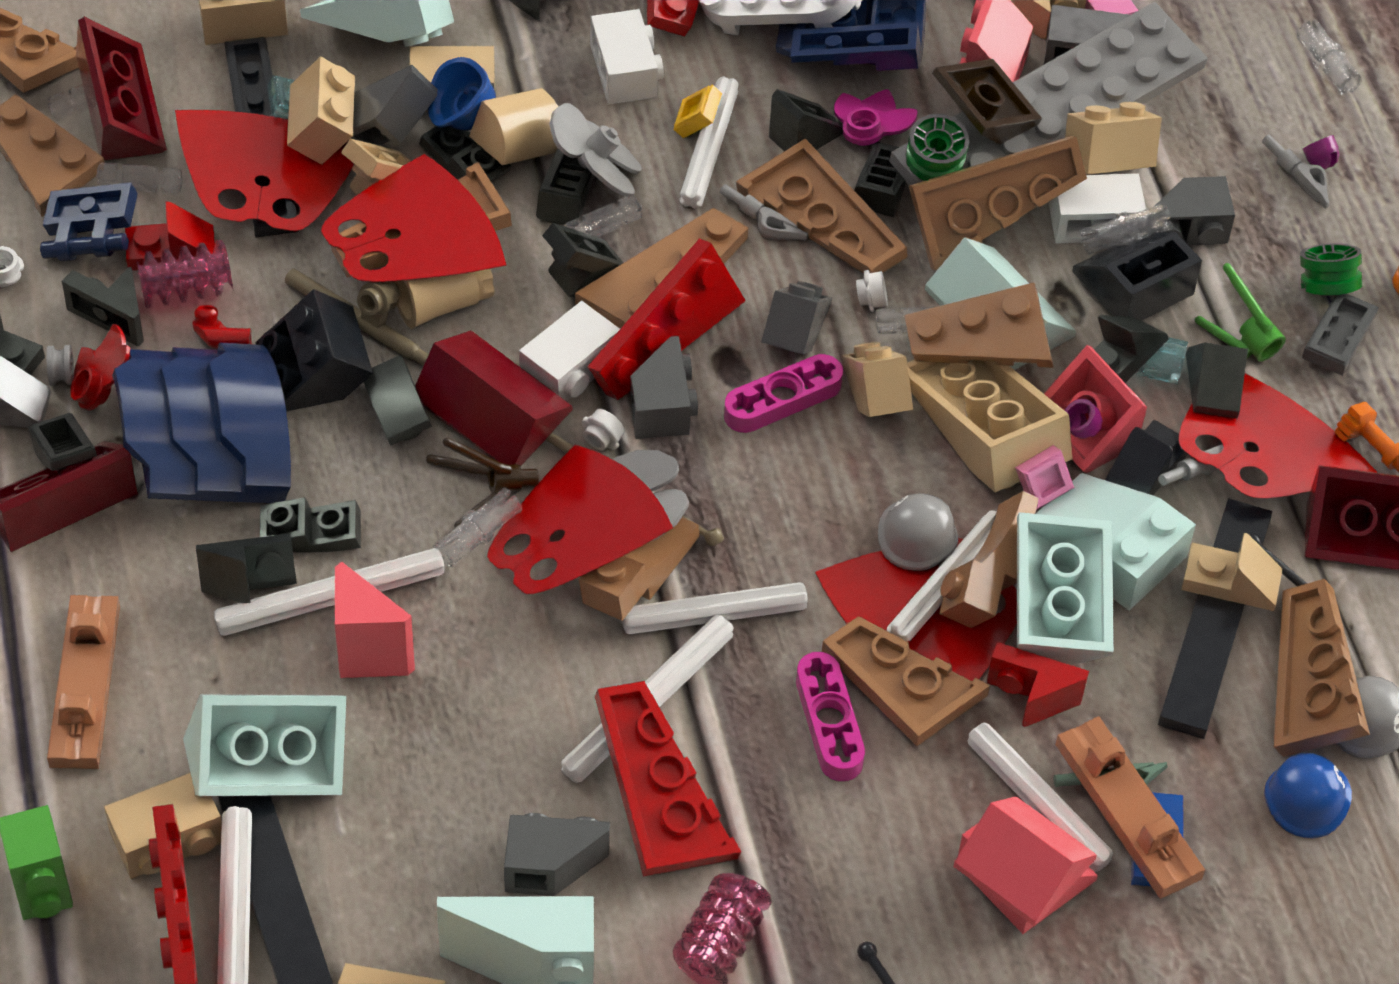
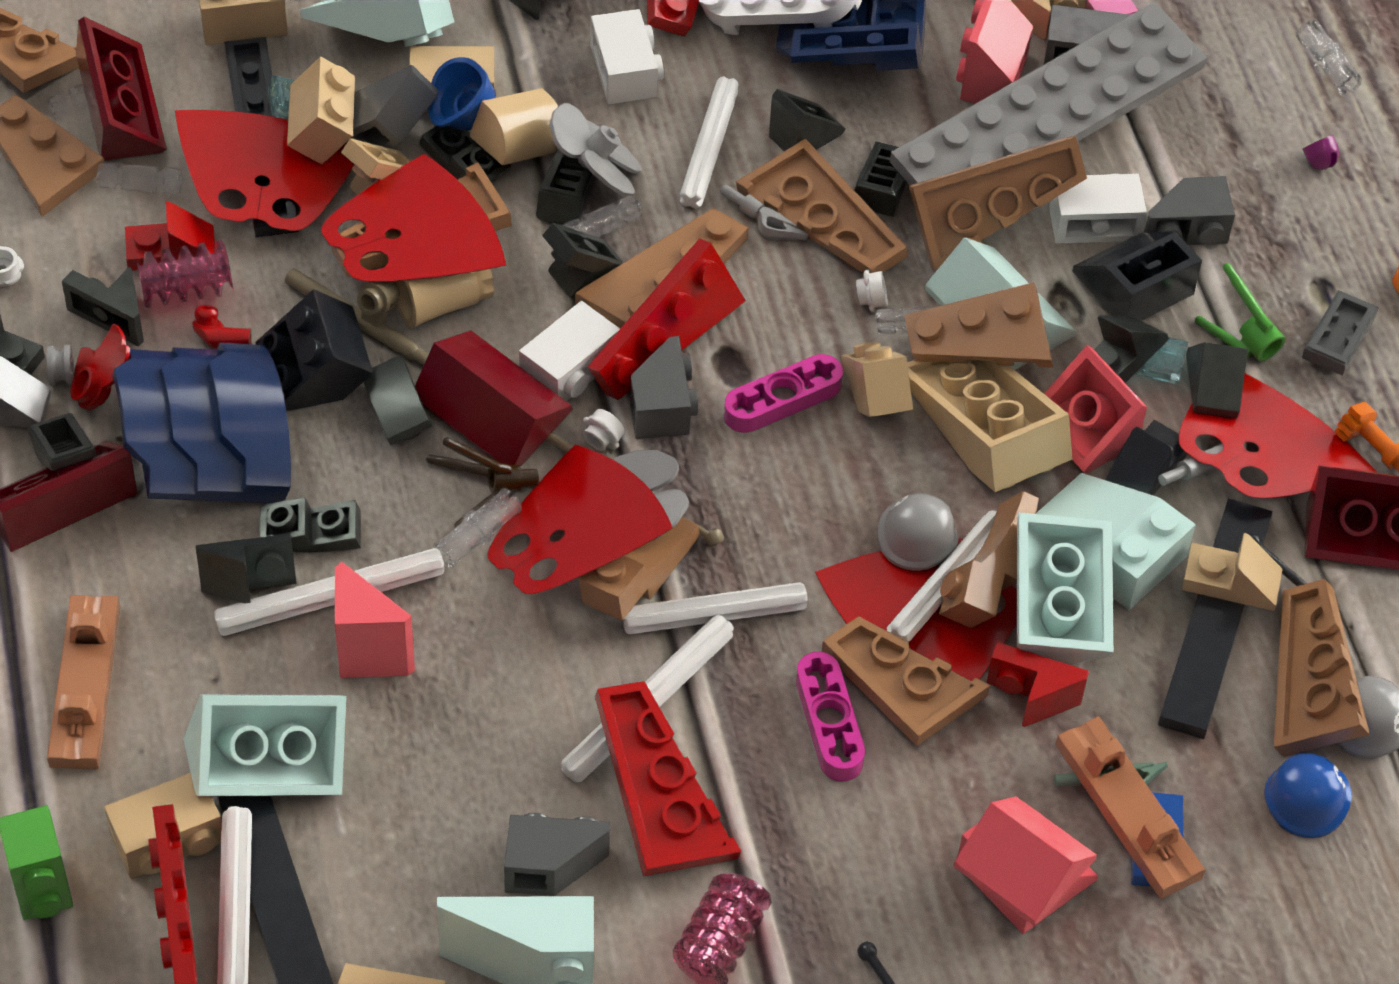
(87, 210): dark blue plate -> none
(697, 111): yellow tile -> none
(796, 317): dark grey slope -> none
(872, 118): dark pink plate -> none
(946, 136): green wheel -> none
(988, 99): dark brown slope -> none
(1035, 790): white axle -> none
(1045, 476): bright pink tile -> none
(1078, 424): magenta hinge -> none
(1115, 137): tan brick -> none
(1126, 228): clear pin -> none
(1301, 172): light grey hand -> none
(1331, 269): green wheel -> none

